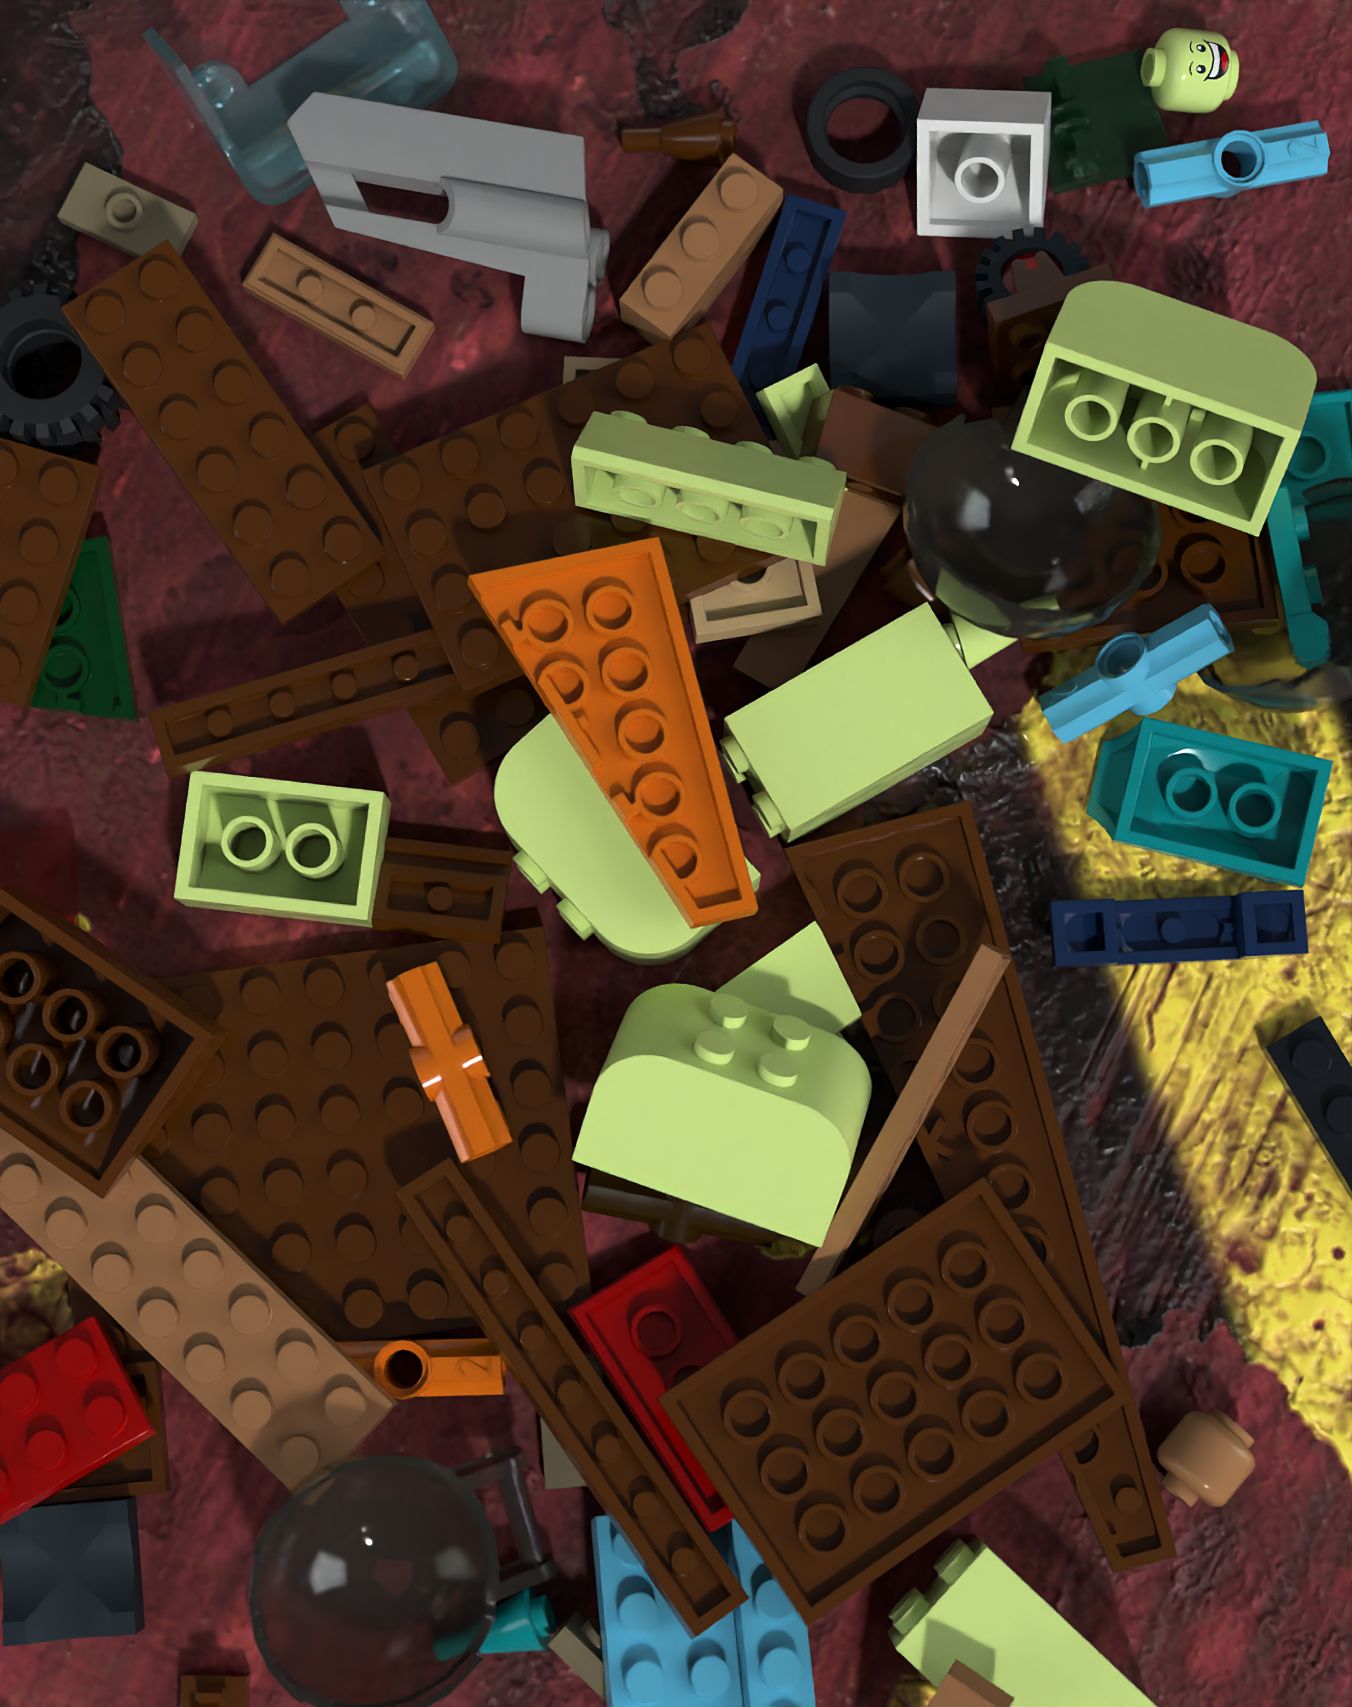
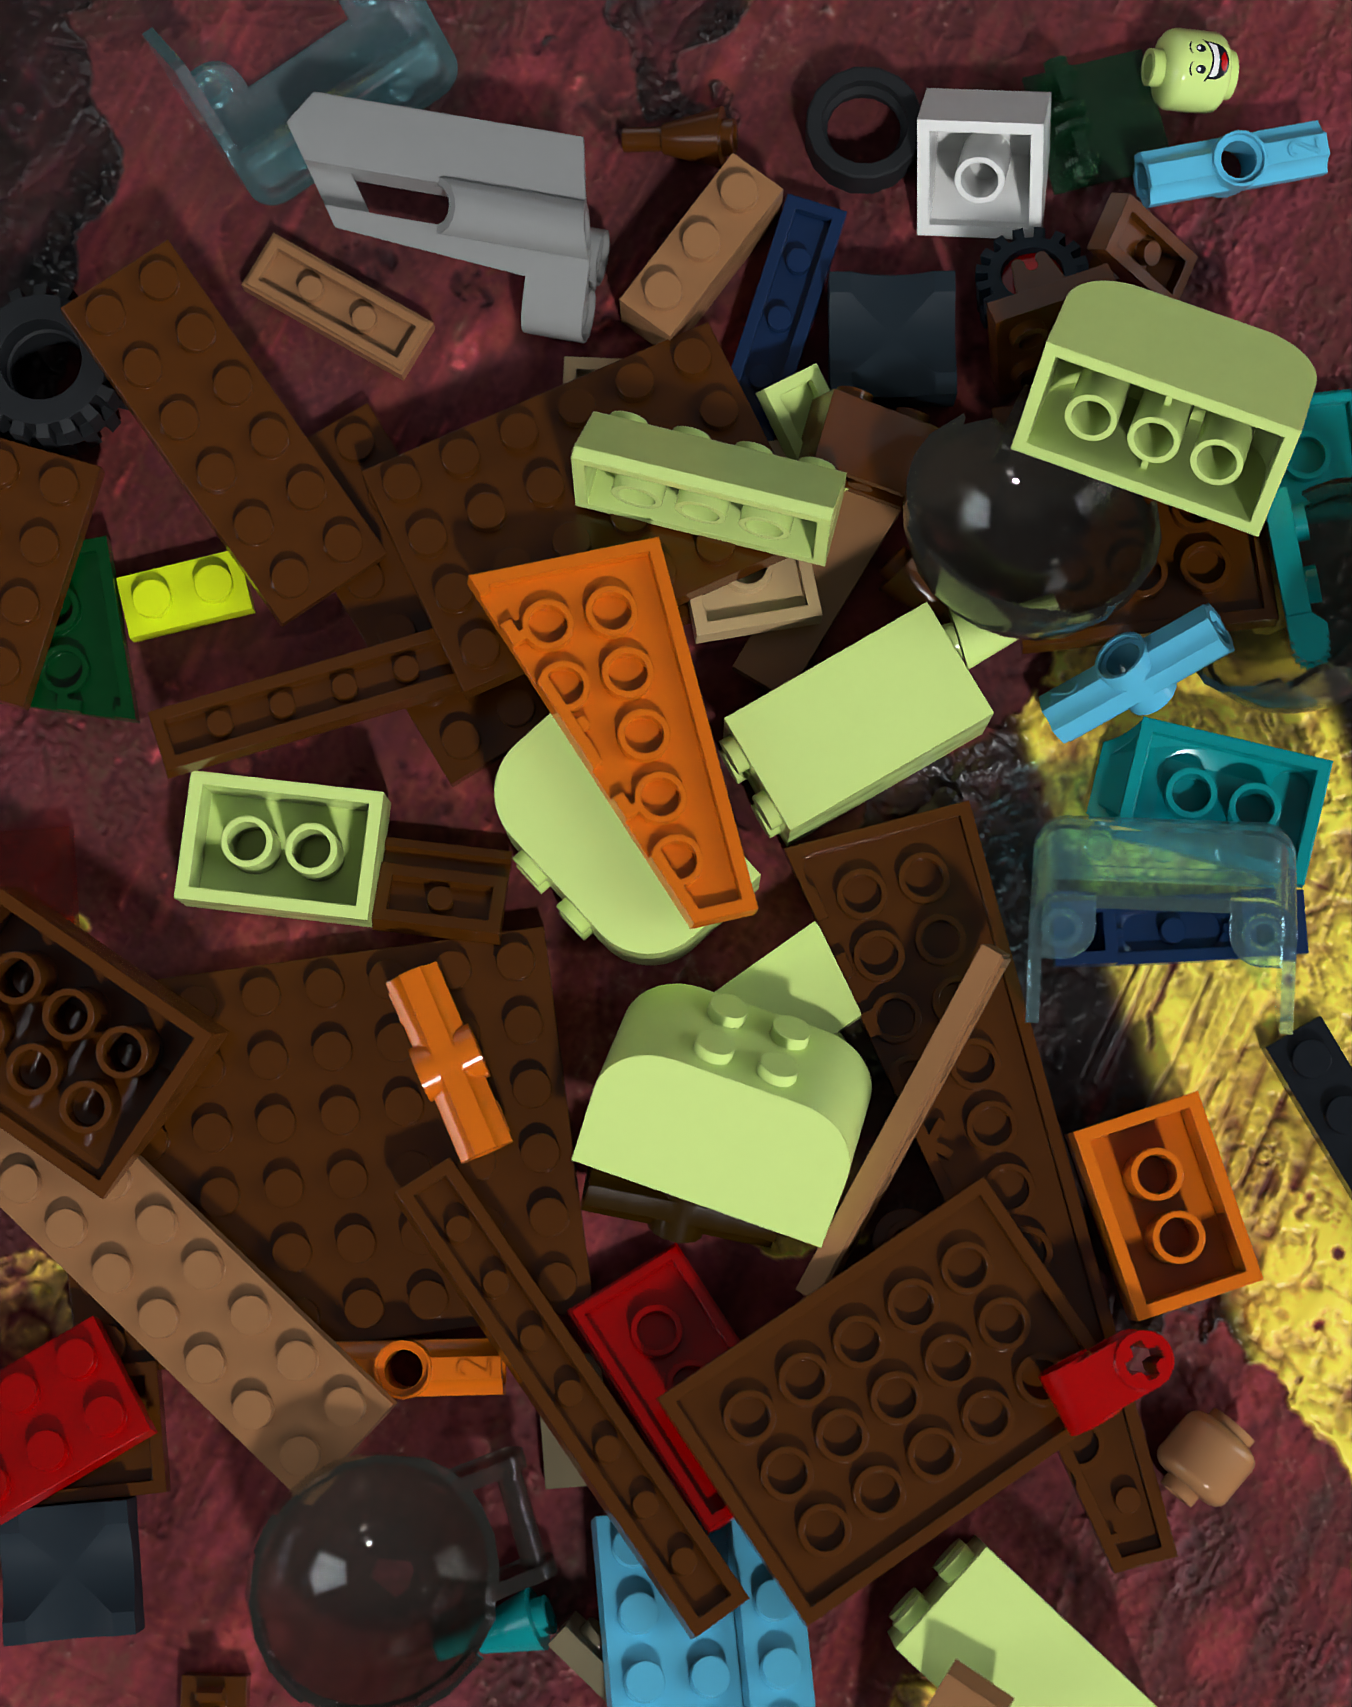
(124, 214): dark tan plate -> none
(184, 596): none -> neon yellow plate
(1096, 1382): none -> red piece
(1140, 248): none -> reddish brown slope
(1163, 1207): none -> orange brick
(1165, 867): none -> clear light blue windscreen

